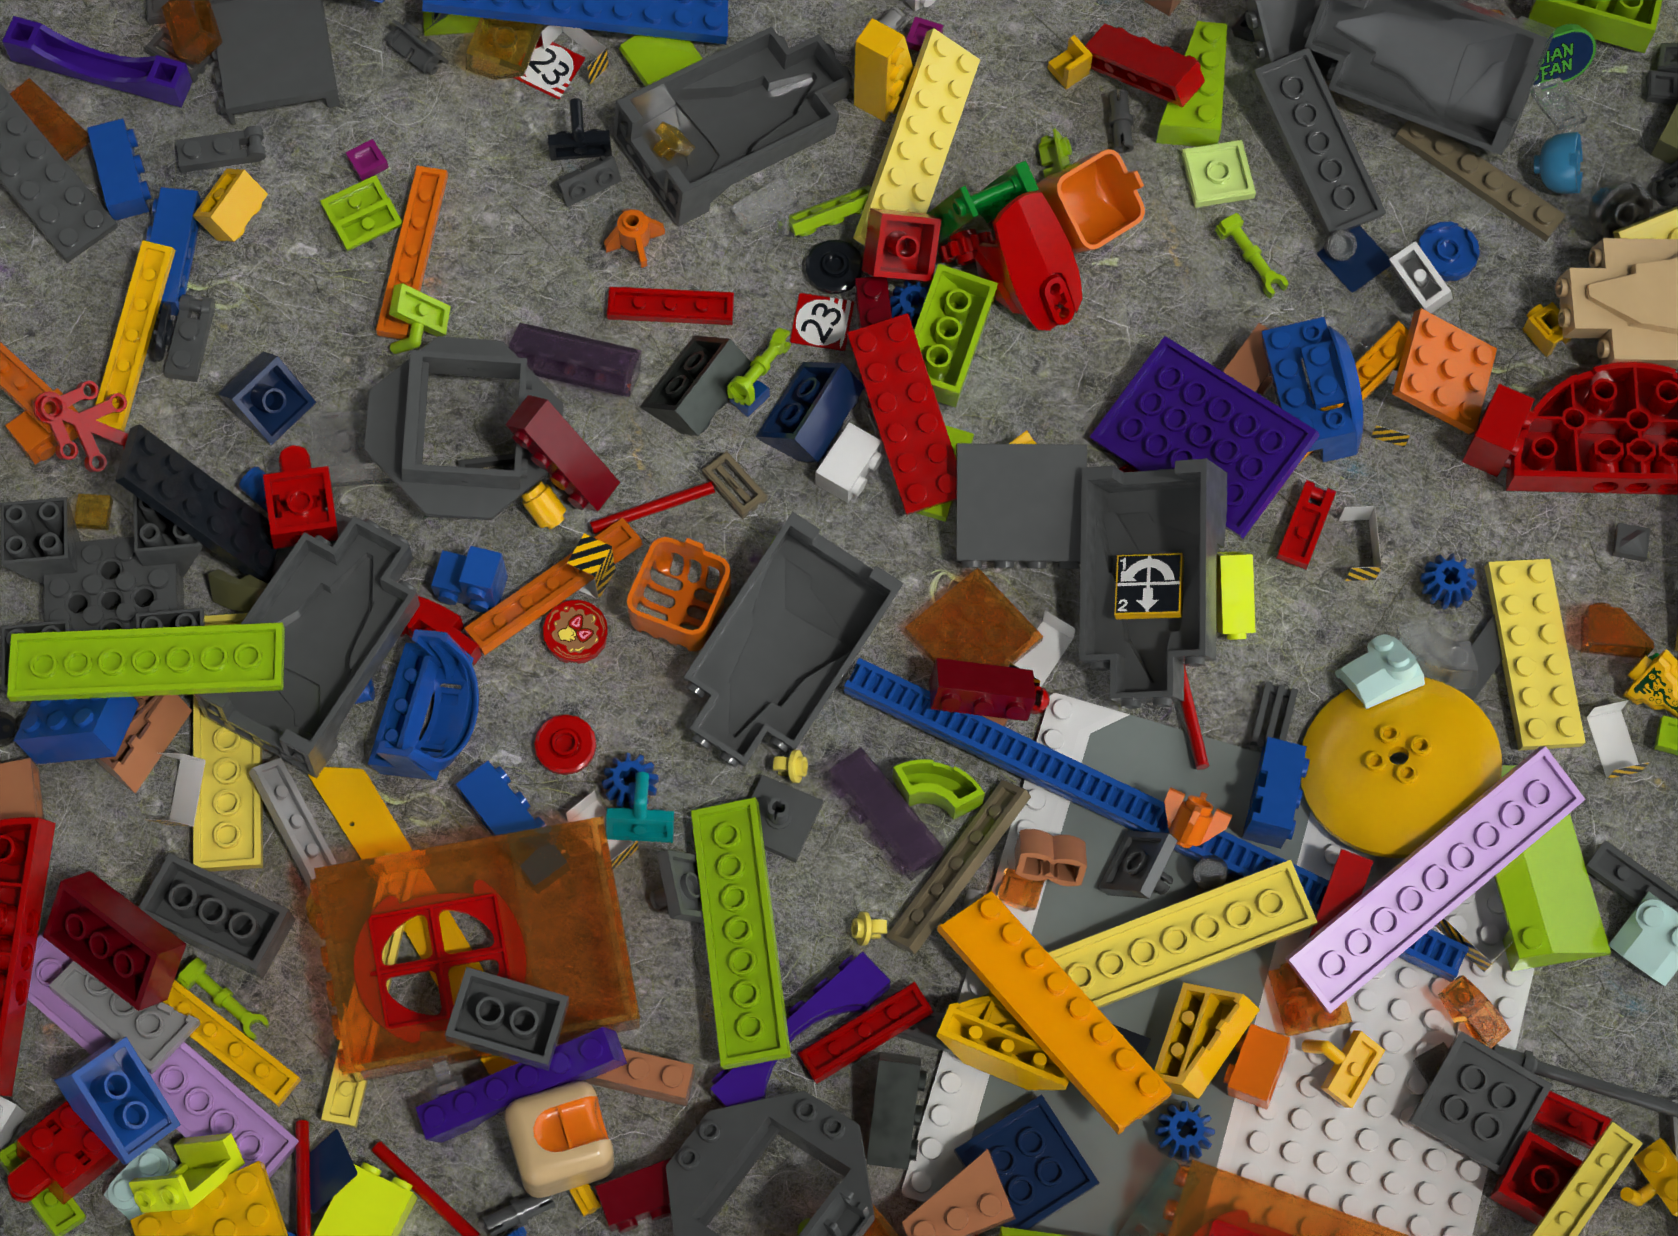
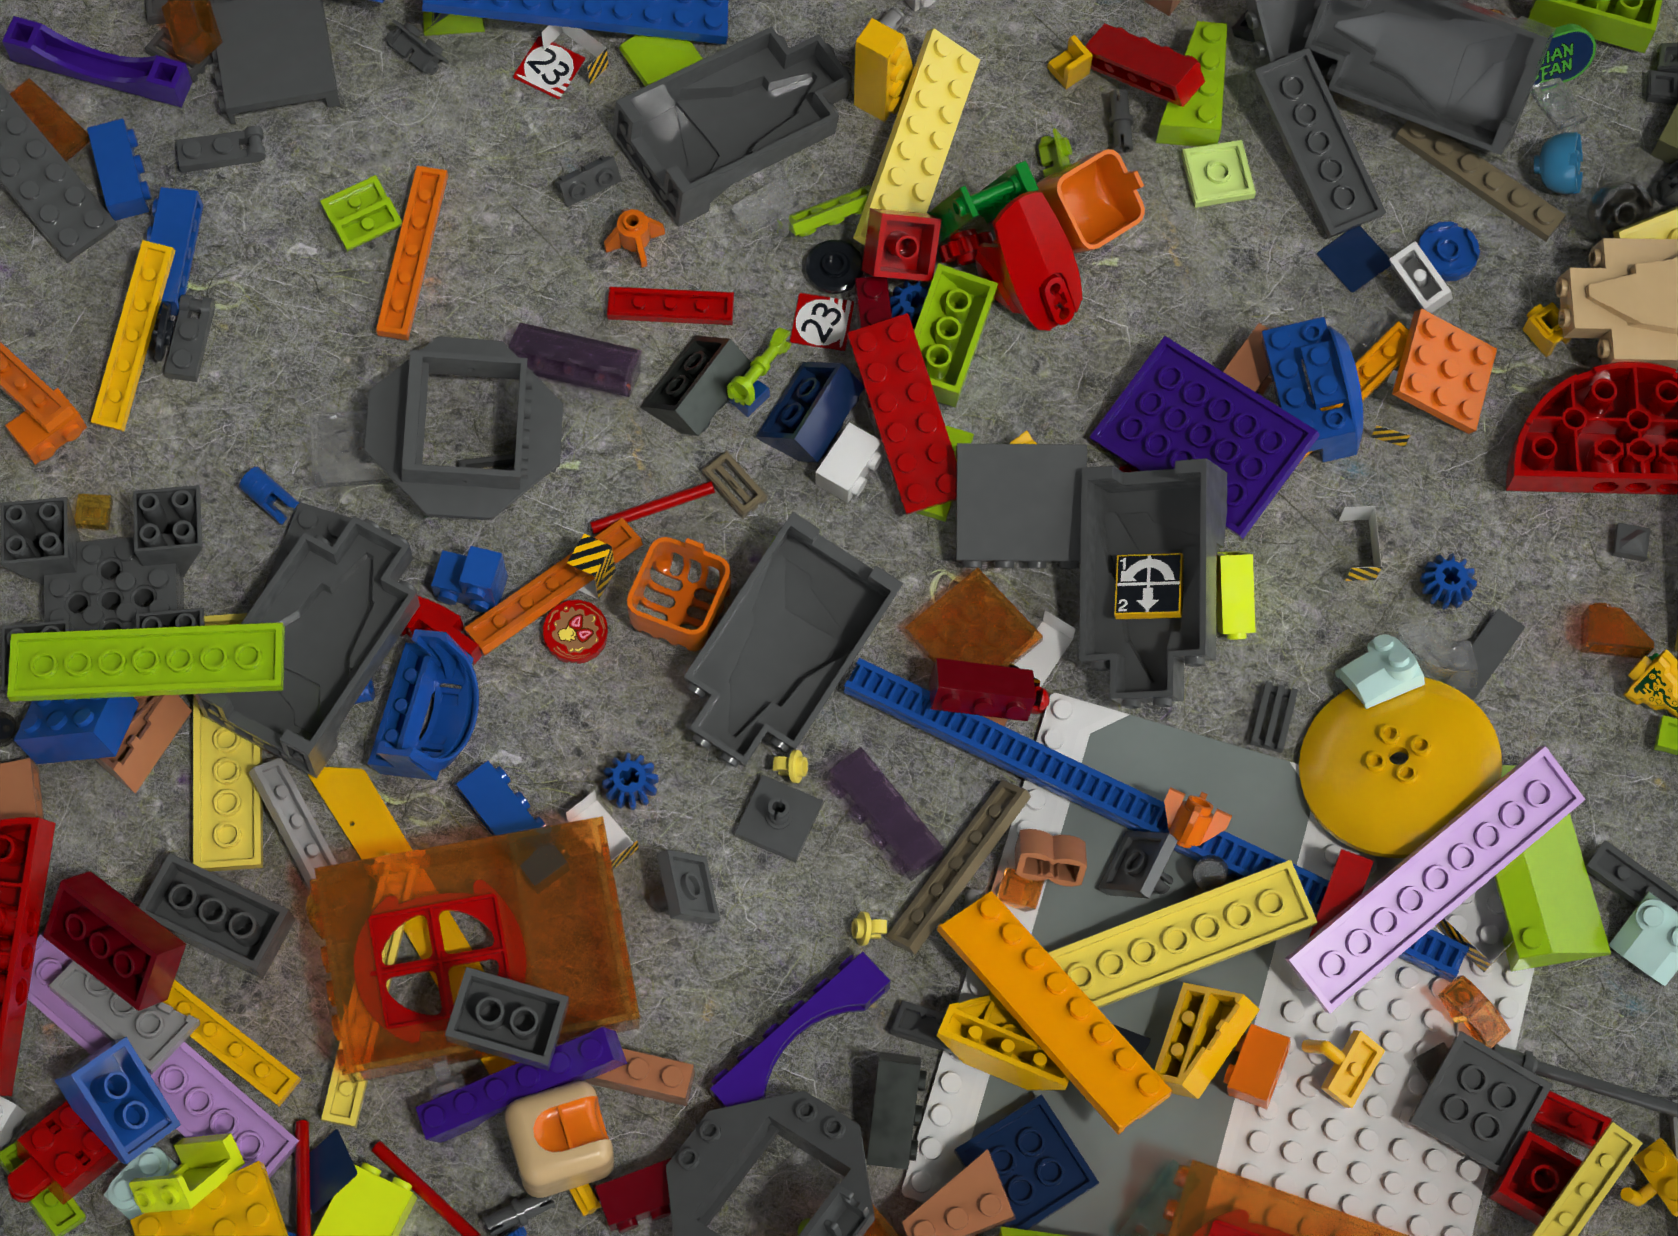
(83, 422): red plant -> none
(186, 790): white sticker -> none
(195, 973): lime piece -> none
(196, 503): black plate -> none
(230, 205): yellow brick -> none
(235, 593): olive slope -> none
(267, 397): dark blue slope -> none
(299, 499): red brick -> none
(367, 160): magenta plate -> none
(419, 311): lime plate -> none
(502, 48): clear yellow slope -> none
(544, 506): yellow brick -> none
(562, 453): dark red brick -> none
(565, 744): red wheel -> none
(579, 144): black plate -> none
(639, 822): teal plate -> none
(672, 142): clear yellow tile -> none
(740, 934): lime plate -> none
(865, 1032): red tile -> none
(918, 31): magenta plate -> none
(938, 785): lime brick -> none
(1191, 1142): blue gear -> none
(1193, 727): red bar -> none
(1251, 253): lime piece -> none
(1276, 793): blue wedge -> none
(1298, 1007): clear orange hinge -> none
(1305, 525): red plate -> none
(1340, 245): clear smoke tile -> none
(1499, 431): red brick -> none
(1534, 654): light yellow plate -> none
(1613, 740): white sticker -> none

